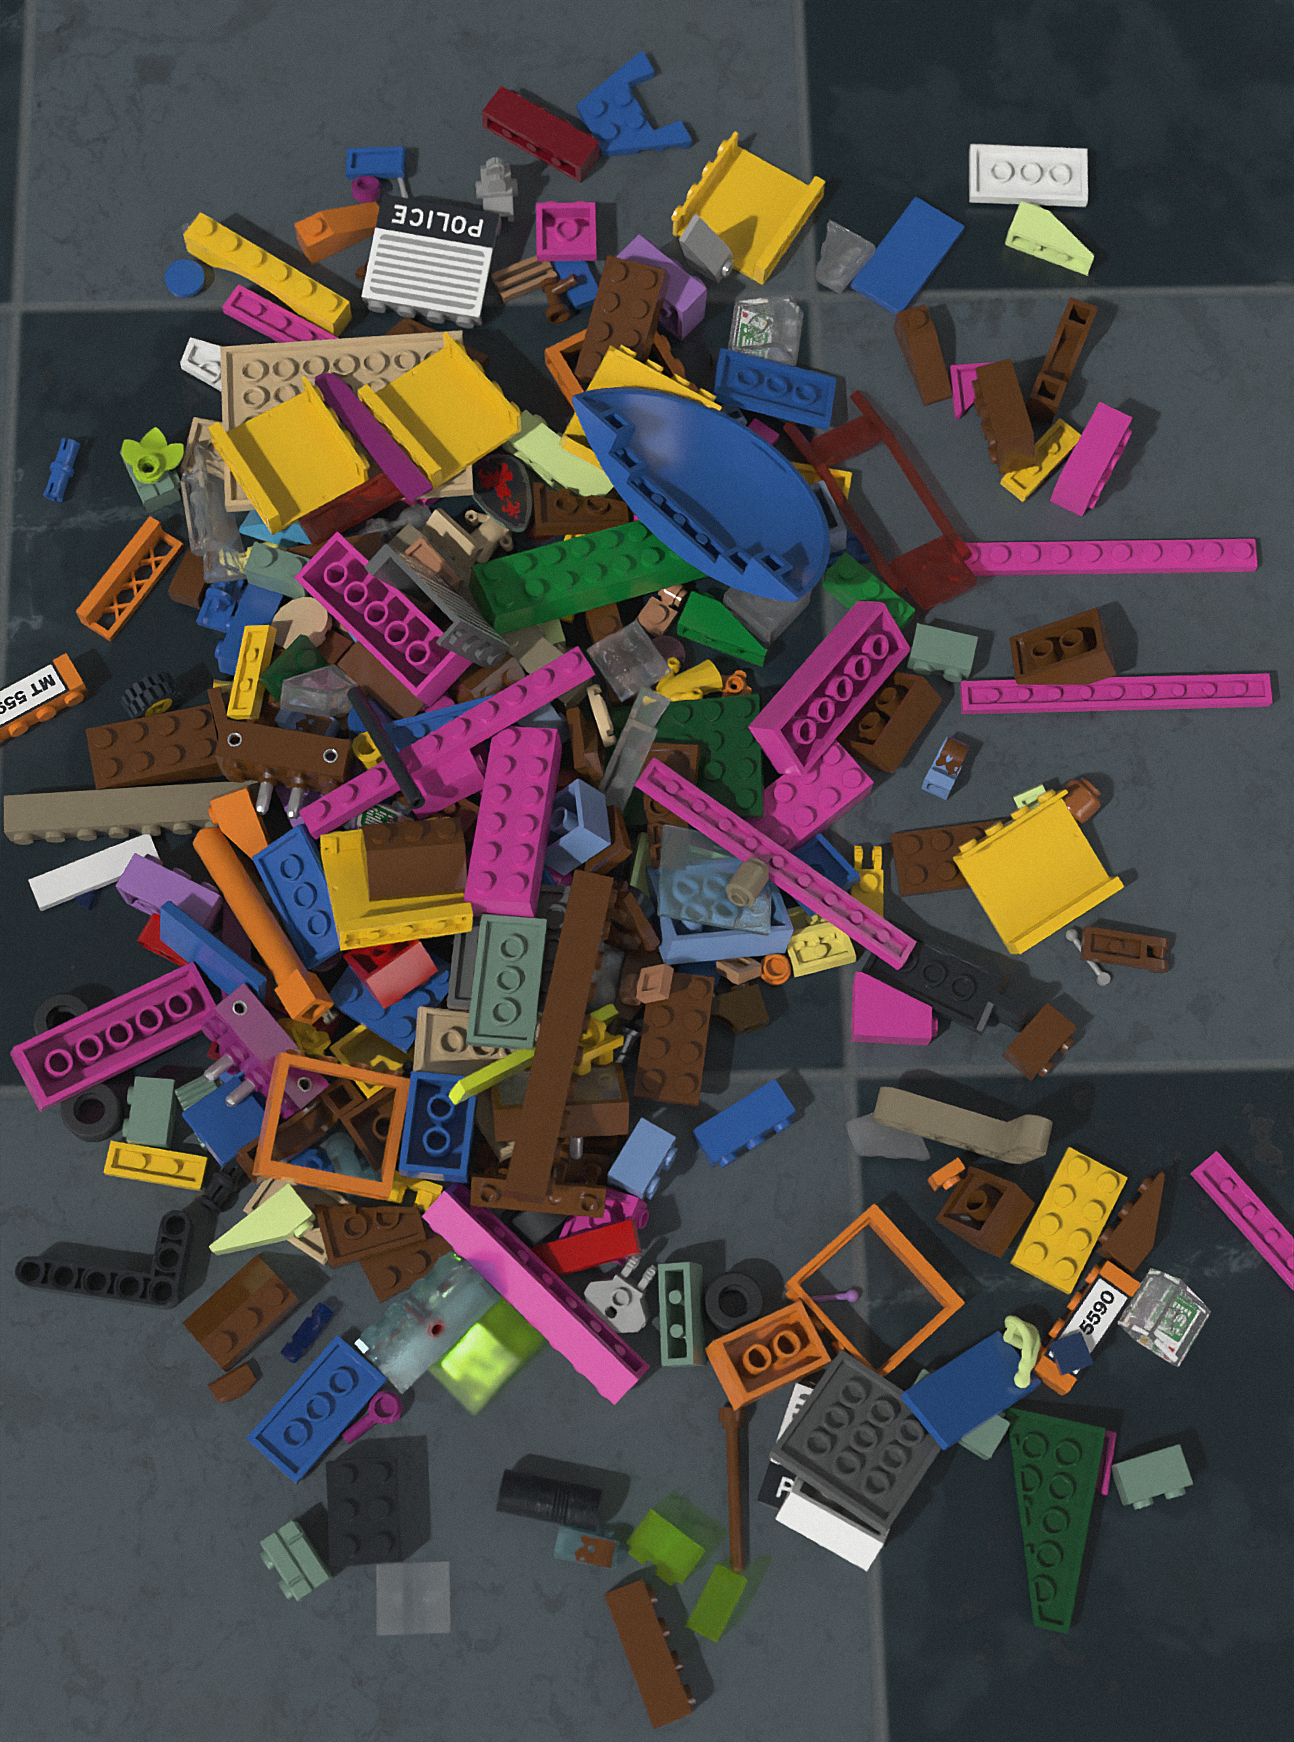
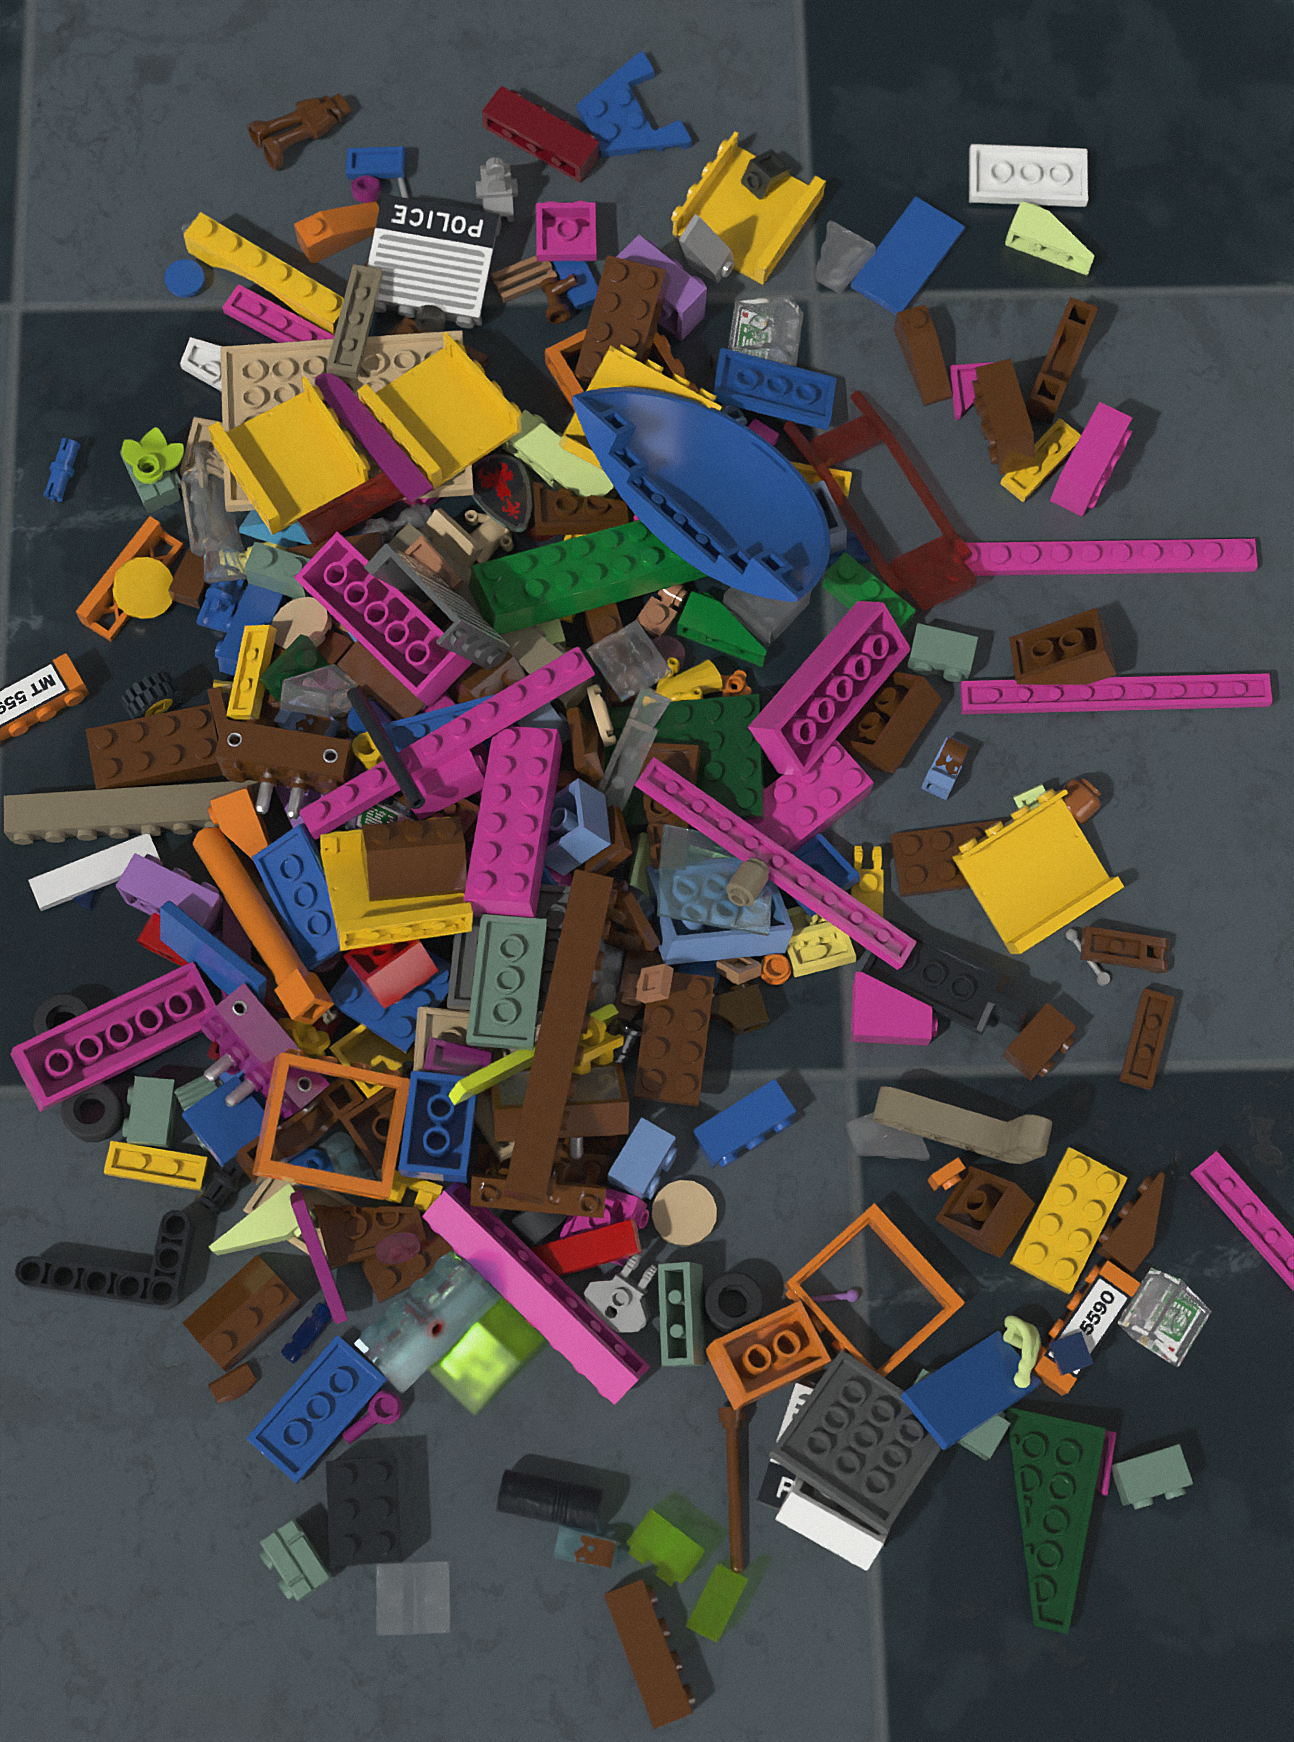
(142, 587): none -> yellow tile
(315, 119): none -> reddish brown piece
(318, 1257): none -> magenta tile
(354, 321): none -> dark tan plate
(397, 1248): none -> clear pink piece
(430, 319): none -> clear smoke tile
(455, 1058): none -> magenta tile
(684, 1213): none -> tan tile
(763, 172): none -> pearl dark grey bracket
(1146, 1039): none -> reddish brown plate

